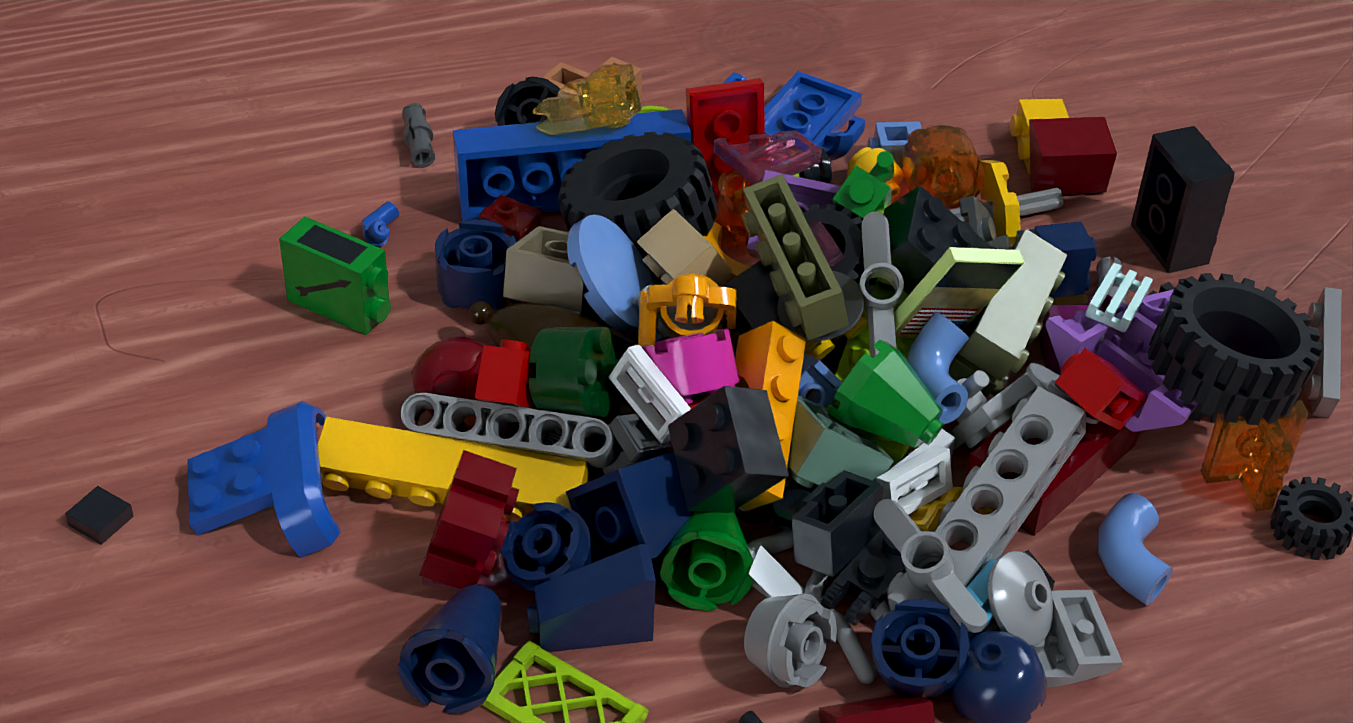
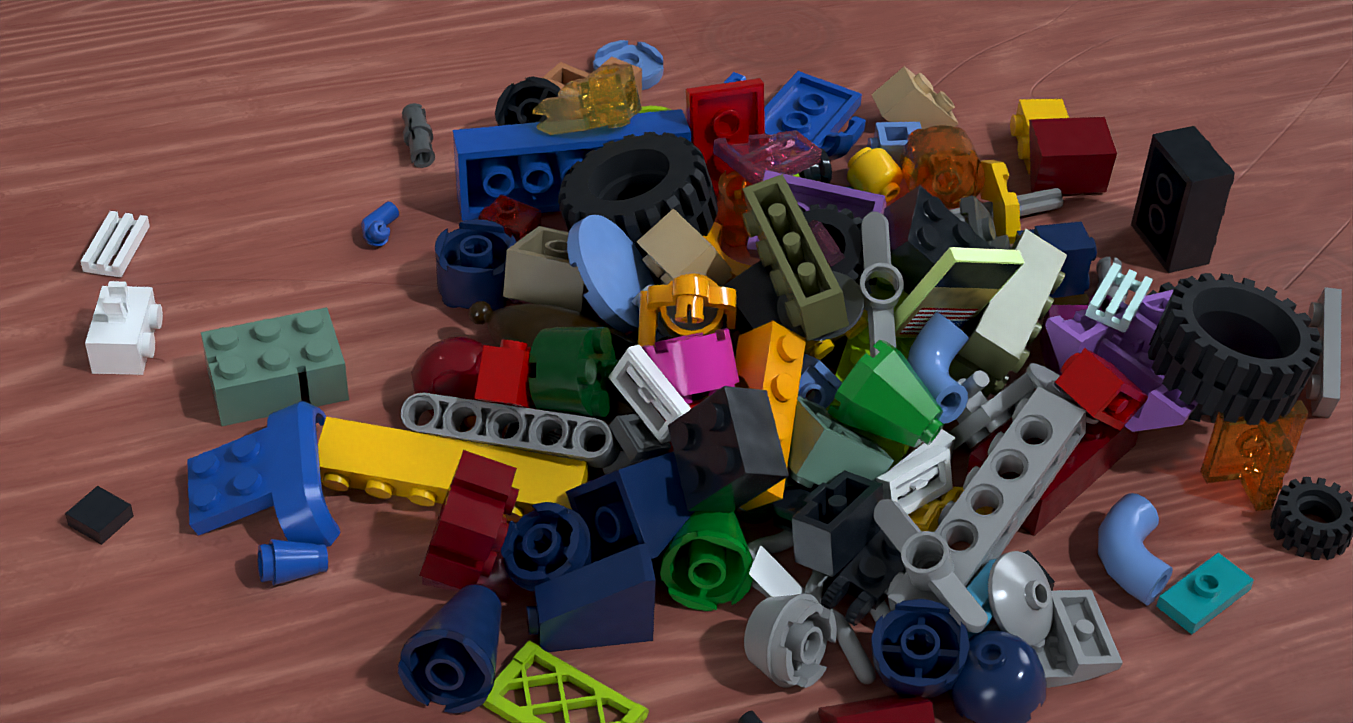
(108, 243): none -> white tile
(123, 329): none -> white brick
(258, 365): none -> sand green piece
(290, 560): none -> blue cone
(335, 275): green brick -> none
(639, 55): none -> medium blue tile
(867, 191): green brick -> none
(912, 99): none -> tan slope
(1205, 593): none -> teal plate

